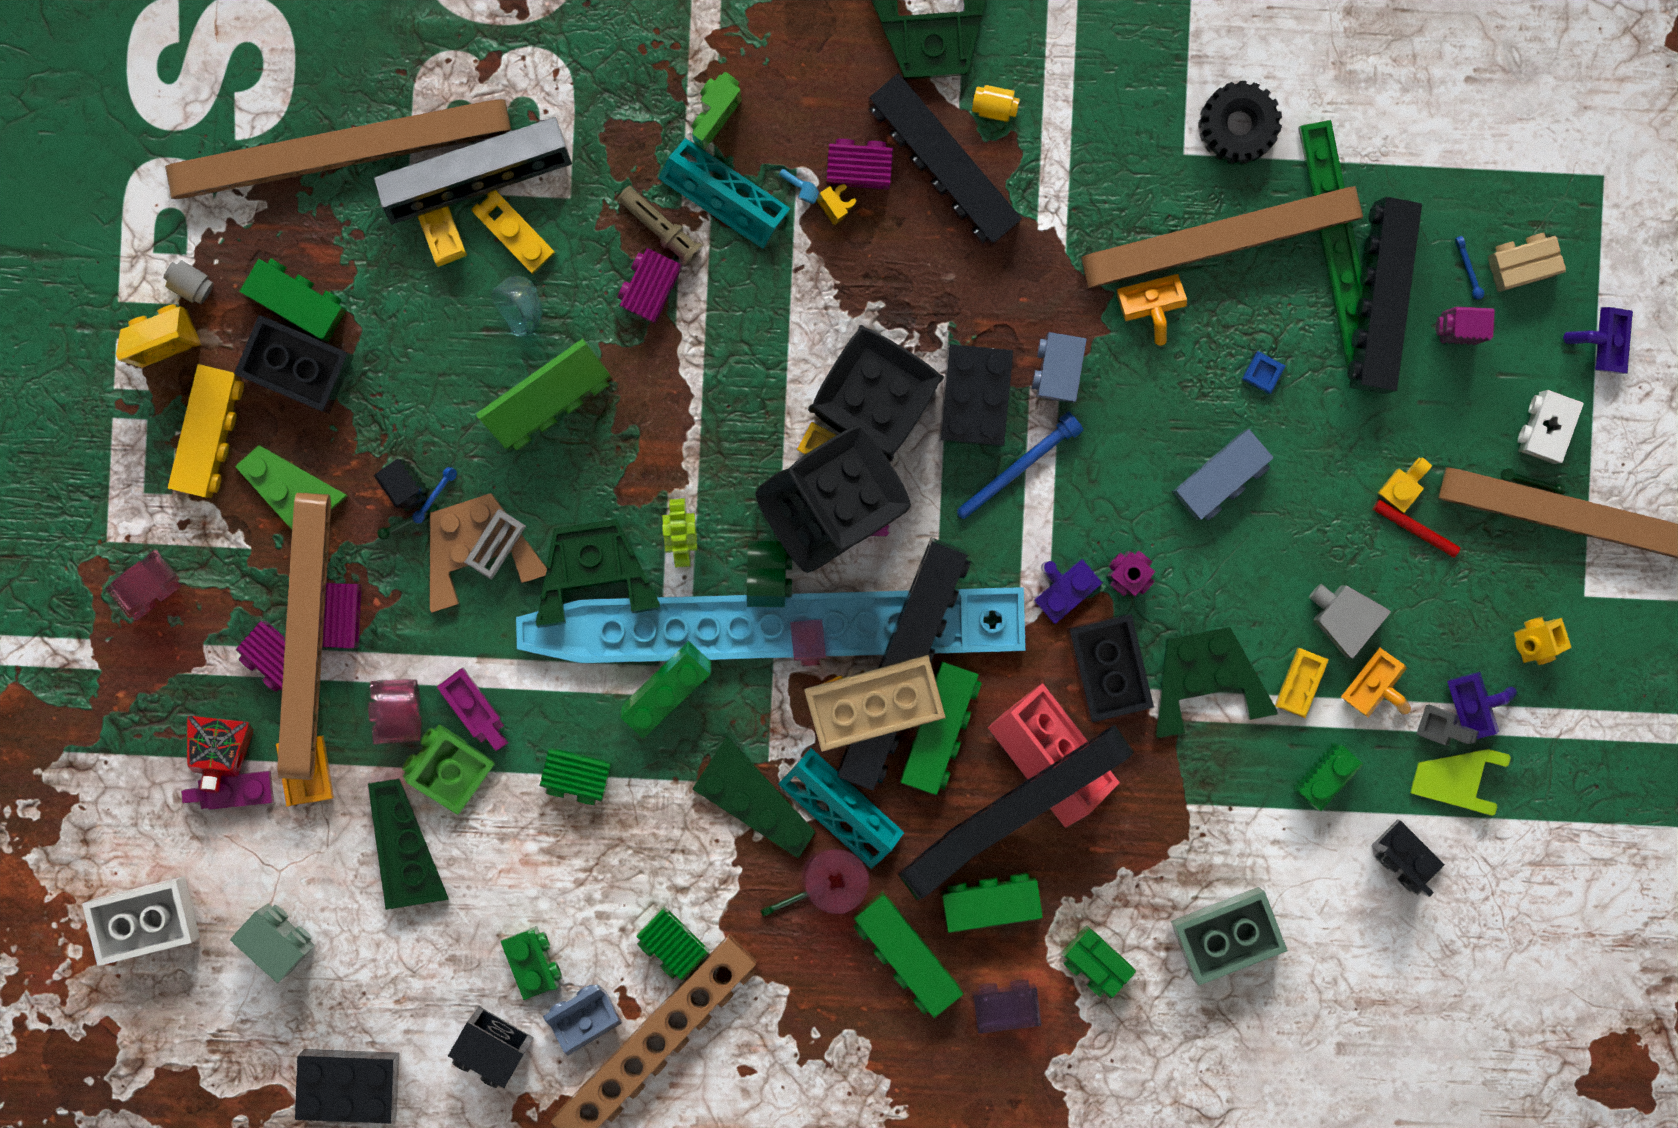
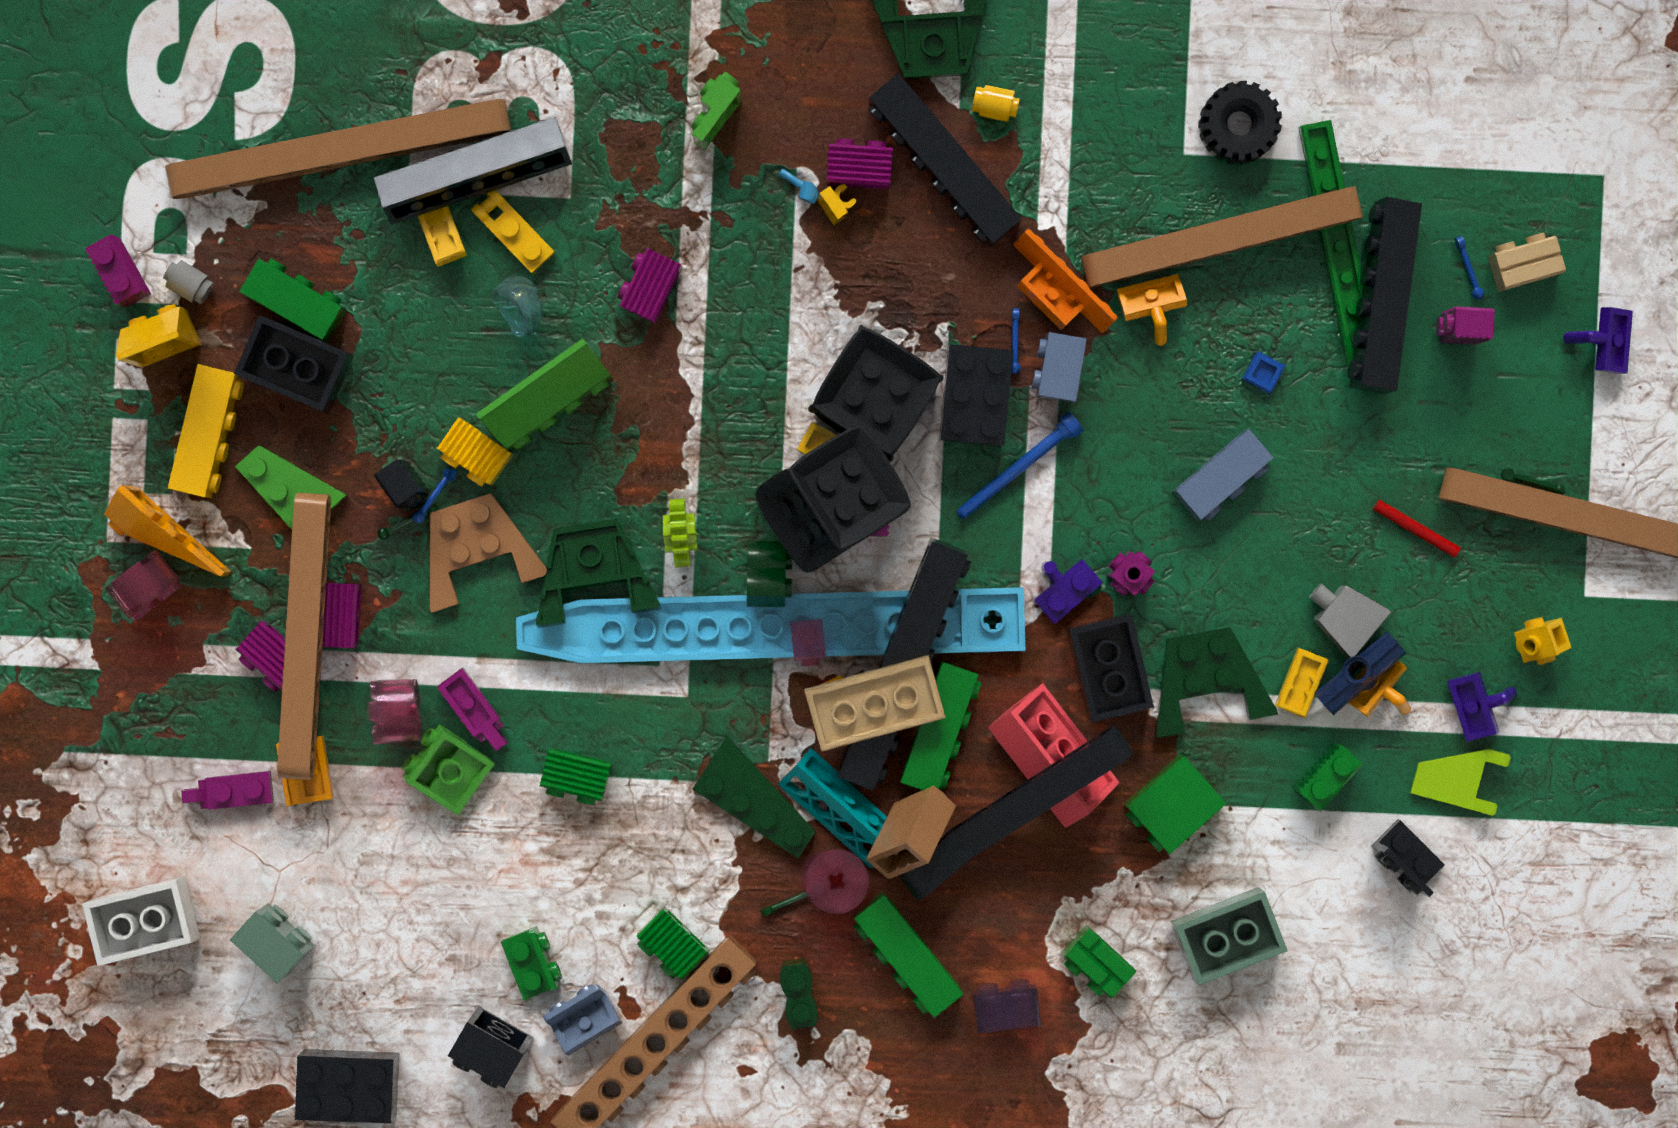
(117, 271): none -> magenta brick
(145, 521): none -> light orange wedge
(216, 749): torso -> none
(403, 855): dark green wing -> none
(474, 452): none -> yellow brick
(506, 550): light grey tile -> none
(665, 689): green brick -> none
(670, 235): dark tan pin -> none
(720, 196): teal fence -> none
(800, 1000): none -> dark green brick
(911, 832): none -> medium nougat brick
(991, 903): green brick -> none
(1015, 329): none -> blue hinge
(1057, 288): none -> orange bracket
(1173, 805): none -> green brick
(1375, 658): none -> dark blue piece
(1403, 487): yellow plate -> none
(1441, 726): dark grey plate -> none
(1562, 416): white brick -> none

